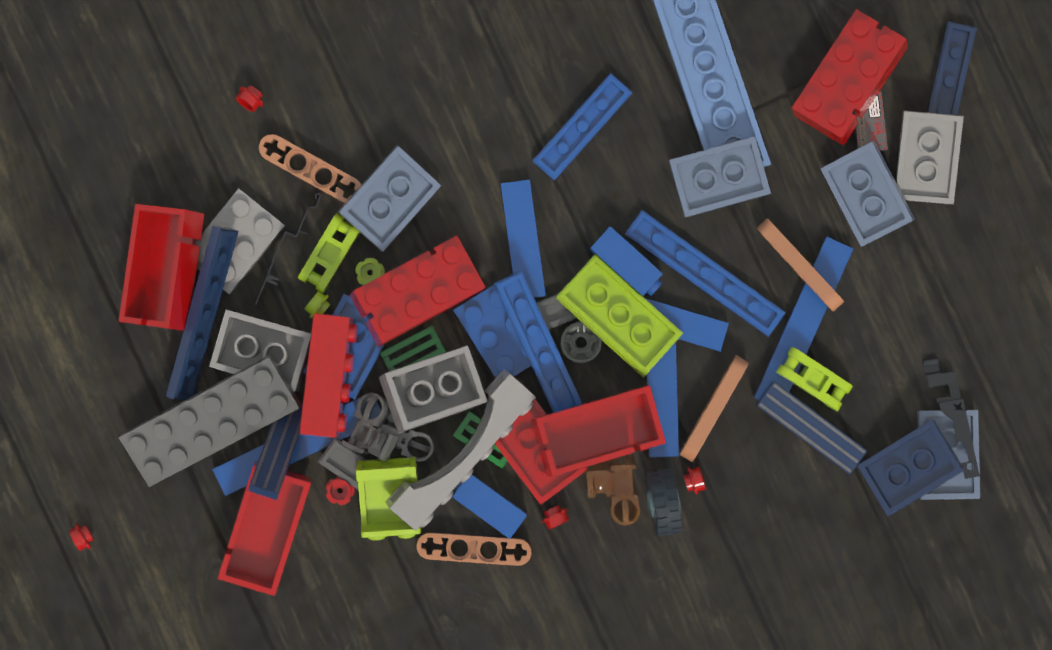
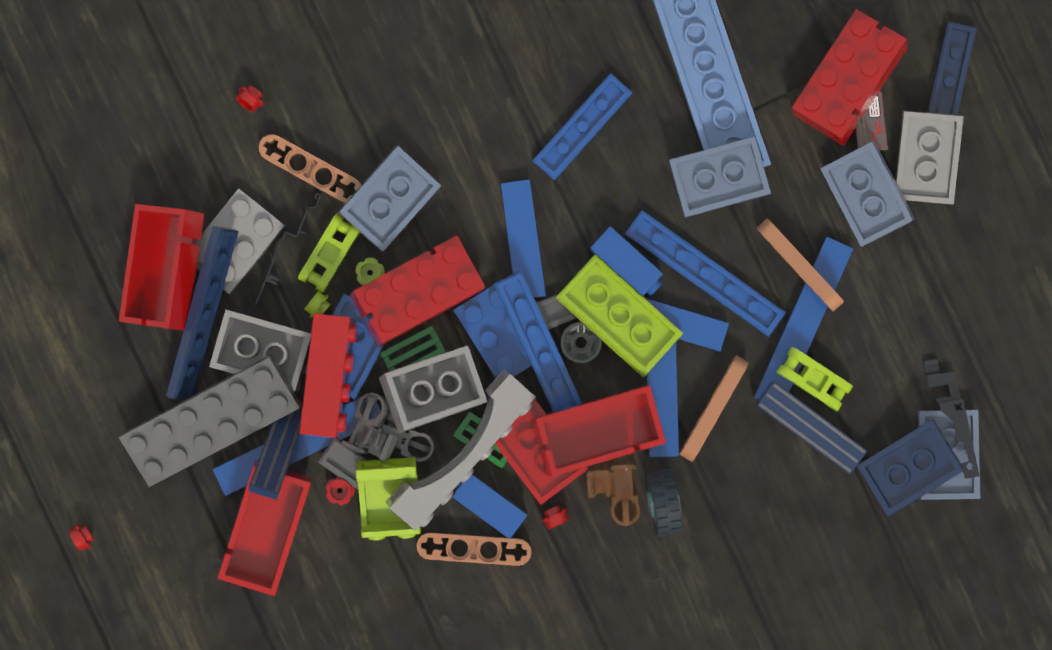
(694, 480): red plate -> none

